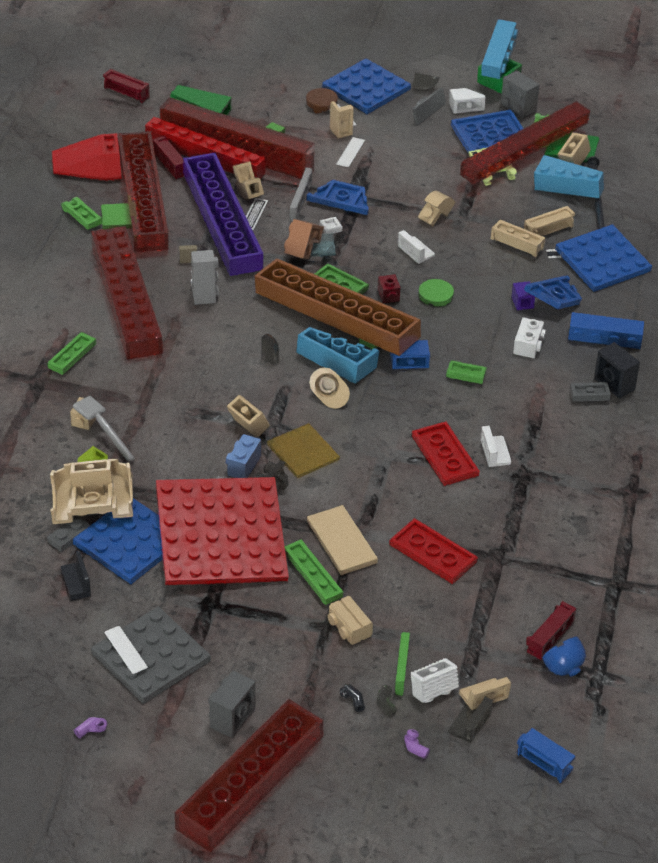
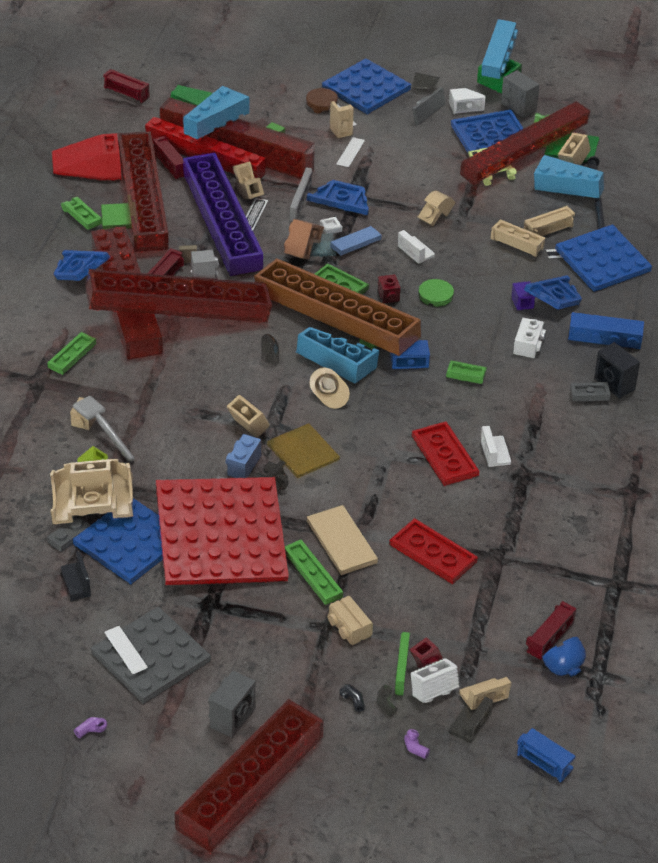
(77, 264): none -> blue wing
(169, 263): none -> dark red container
(177, 296): none -> clear red brick
(215, 112): none -> dark azure wedge
(355, 240): none -> medium blue tile
(425, 653): none -> dark red brick

